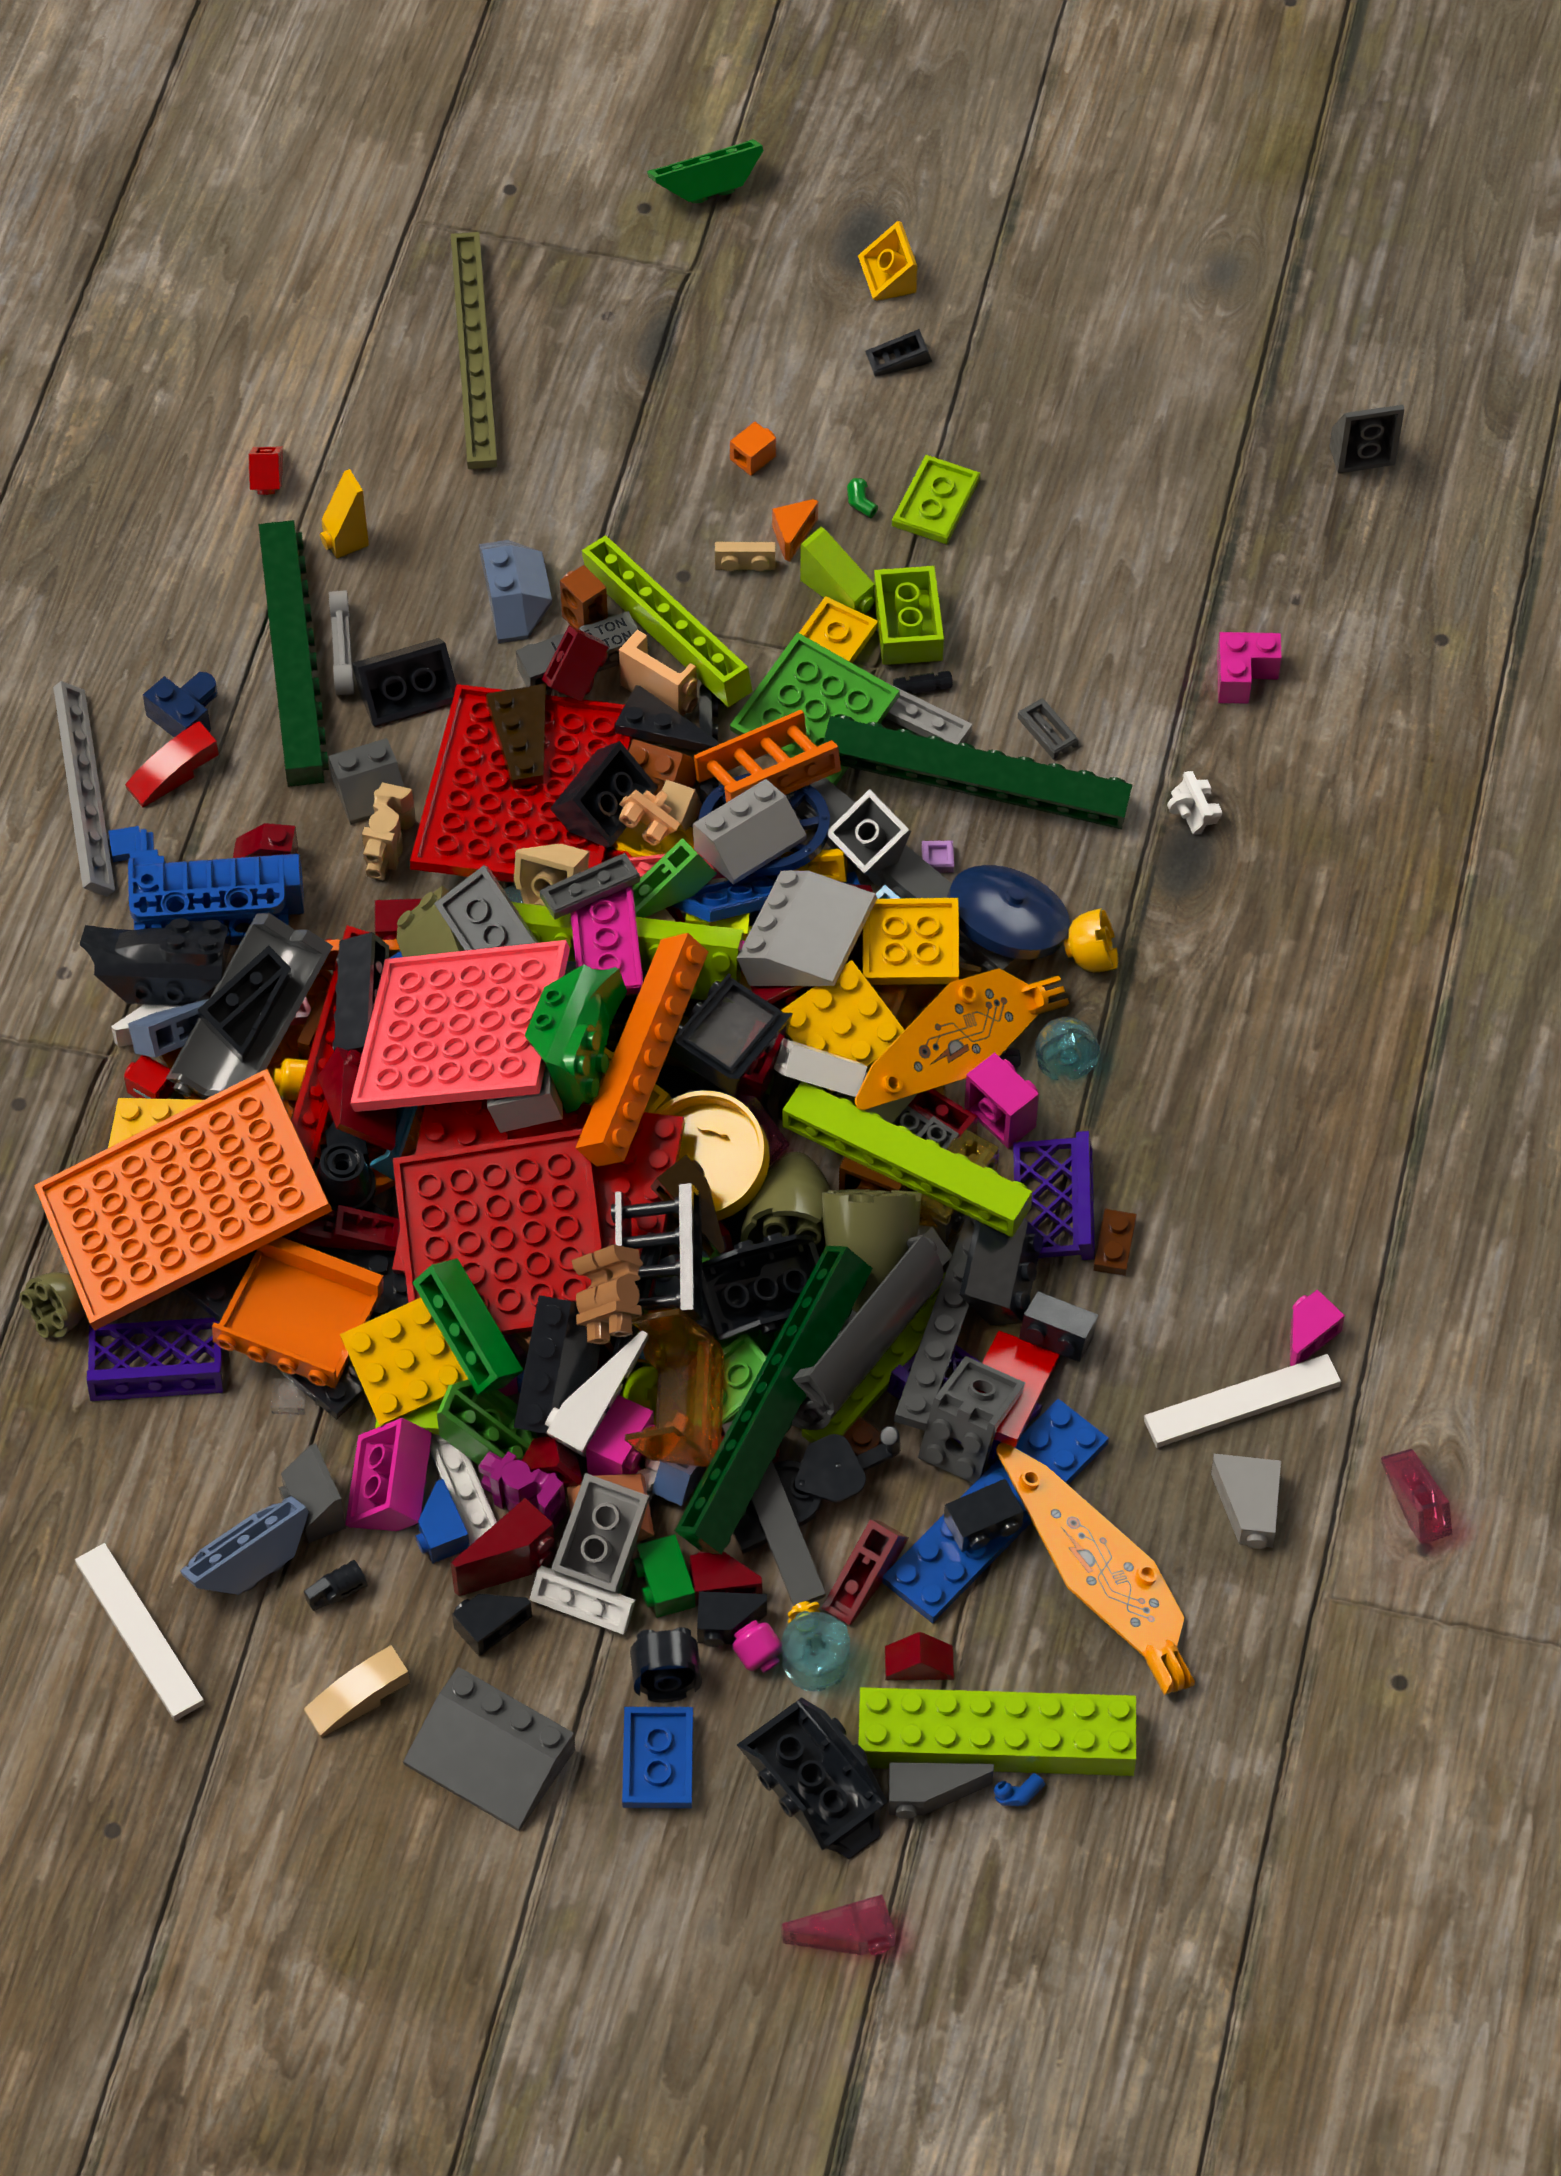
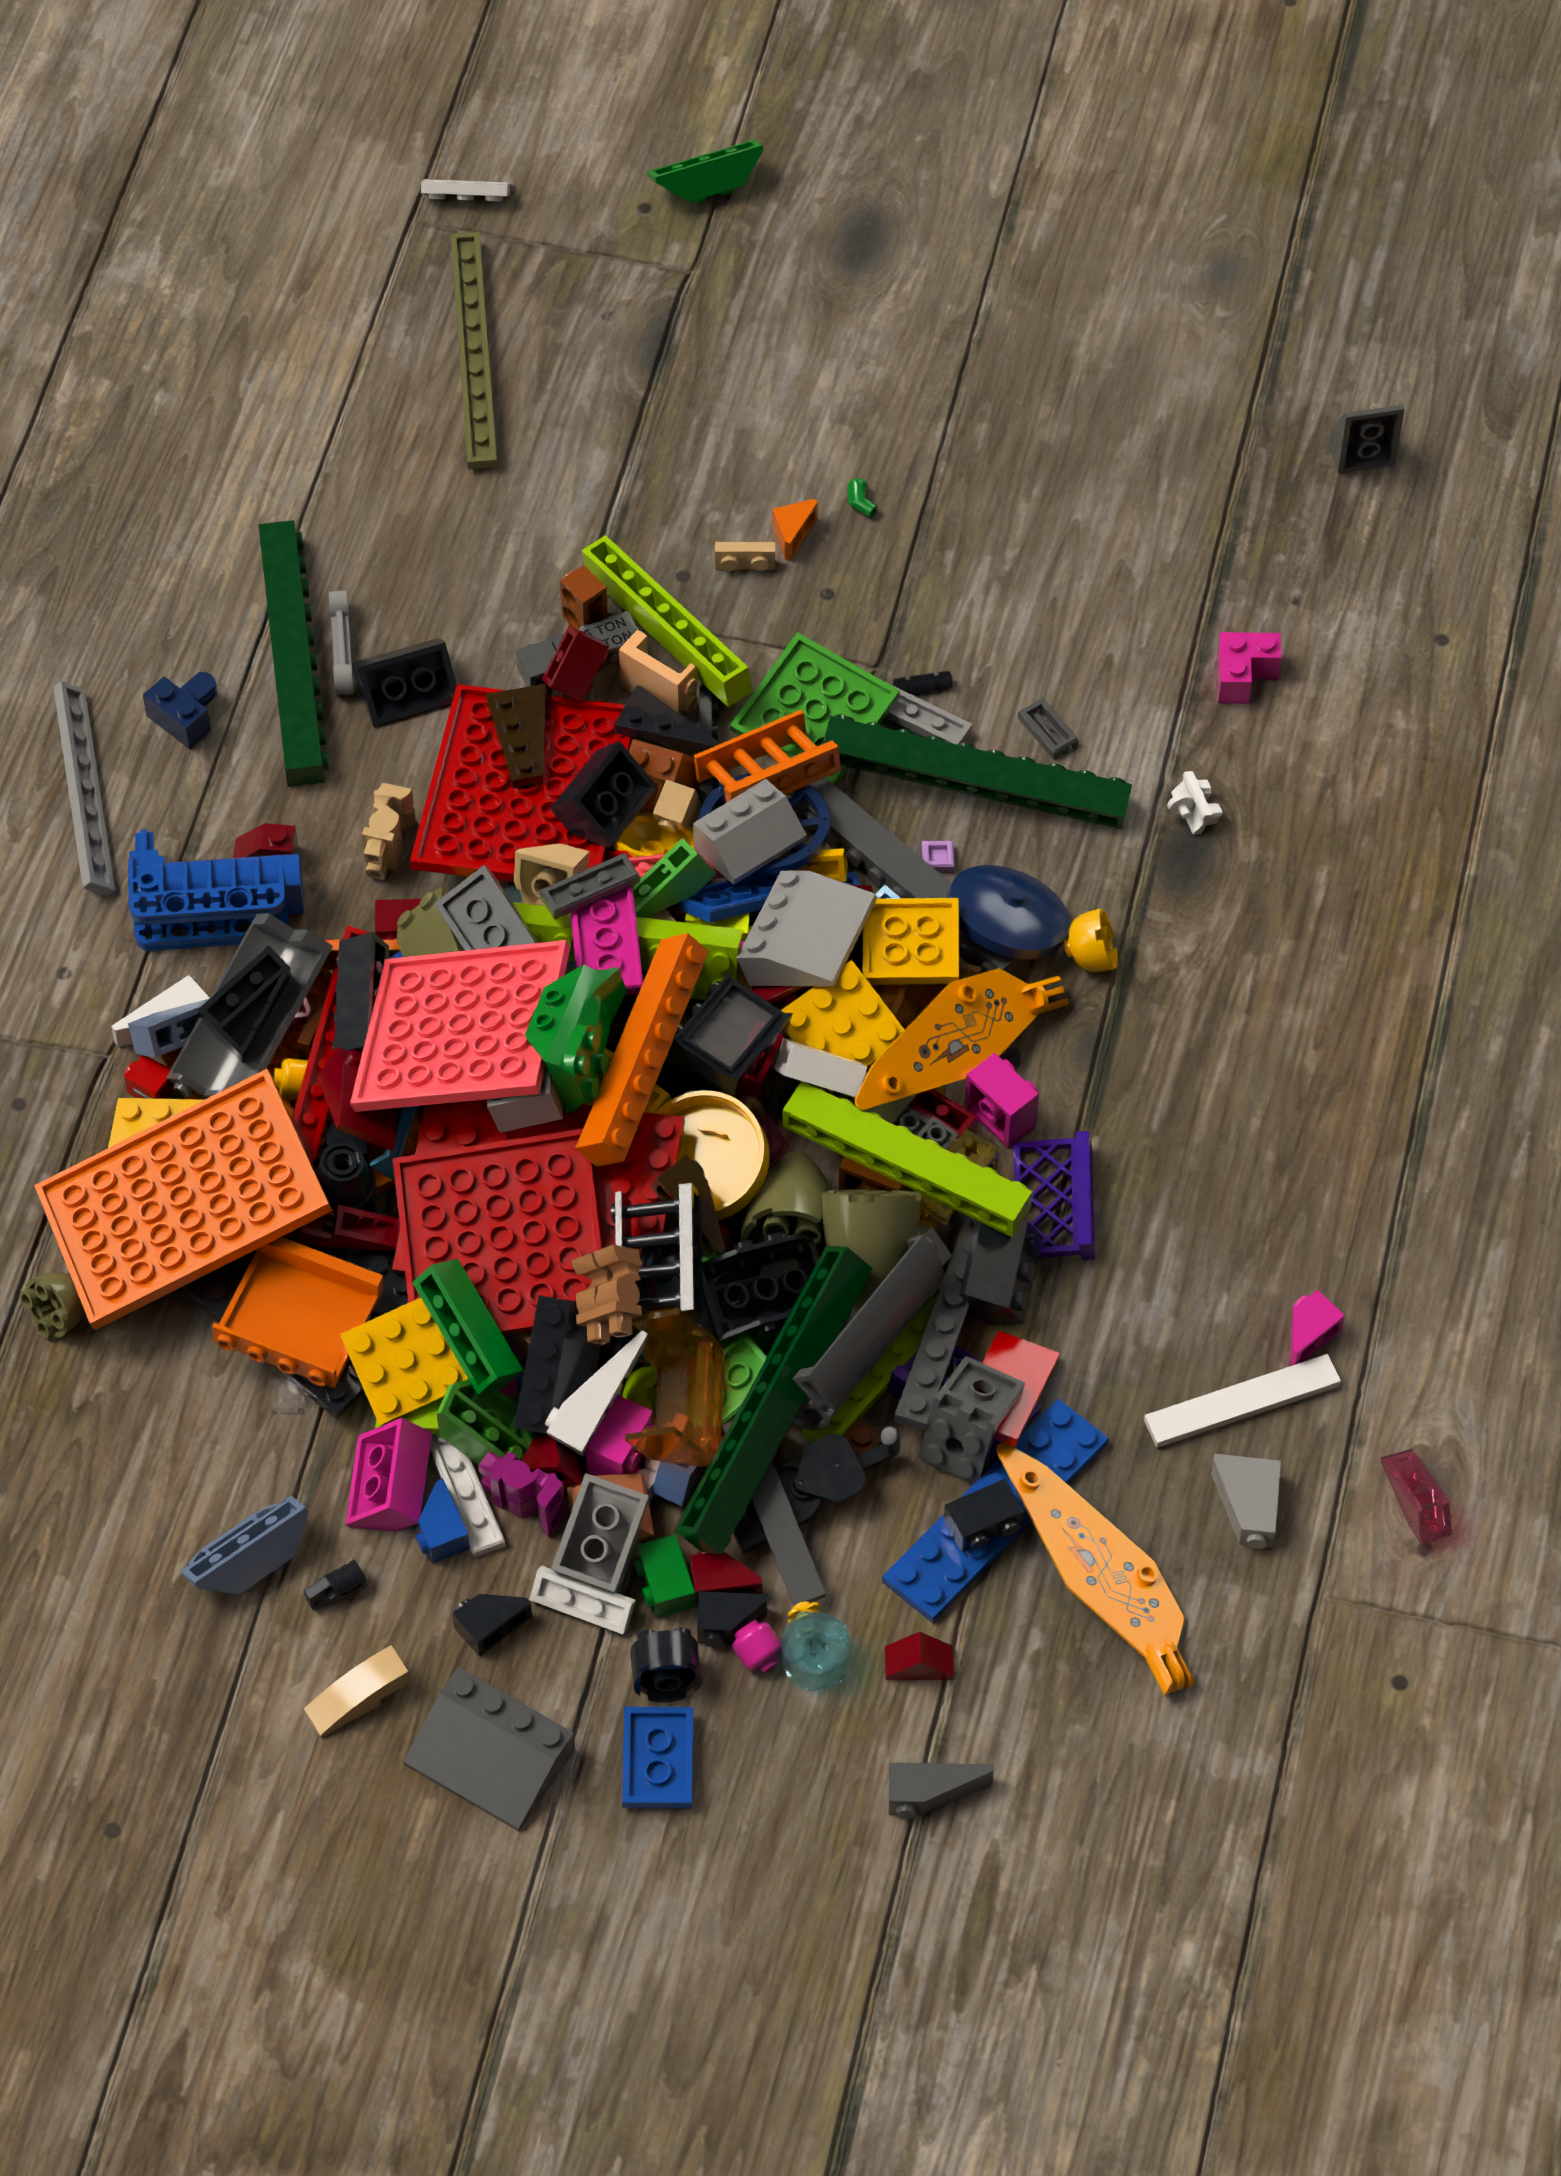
(122, 842): blue tile -> none
(139, 1632): white tile -> none
(154, 1378): dark purple fence -> none
(159, 964): black slope -> none
(172, 764): red slope -> none
(266, 469): red slope -> none
(312, 1485): dark grey slope -> none
(345, 518): yellow slope -> none
(360, 773): dark grey slope -> none
(465, 189): none -> white plate
(506, 1551): dark red slope -> none
(515, 588): sand blue wedge -> none
(650, 811): light nougat hips -> none
(753, 448): orange brick -> none
(818, 1777): black slope -> none
(834, 573): lime slope -> none
(839, 628): yellow plate -> none
(849, 1929): clear pink slope -> none
(863, 1572): dark red slope -> none
(870, 834): dark grey slope -> none
(890, 264): yellow slope -> none
(908, 615): lime brick -> none
(910, 360): black slope -> none
(936, 499): lime tile -> none
(1000, 1728): lime brick -> none
(1018, 1795): blue arm -> none
(1058, 1326): black brick -> none
(1066, 1048): clear light blue cylinder -> none
(1115, 1242): reddish brown plate -> none

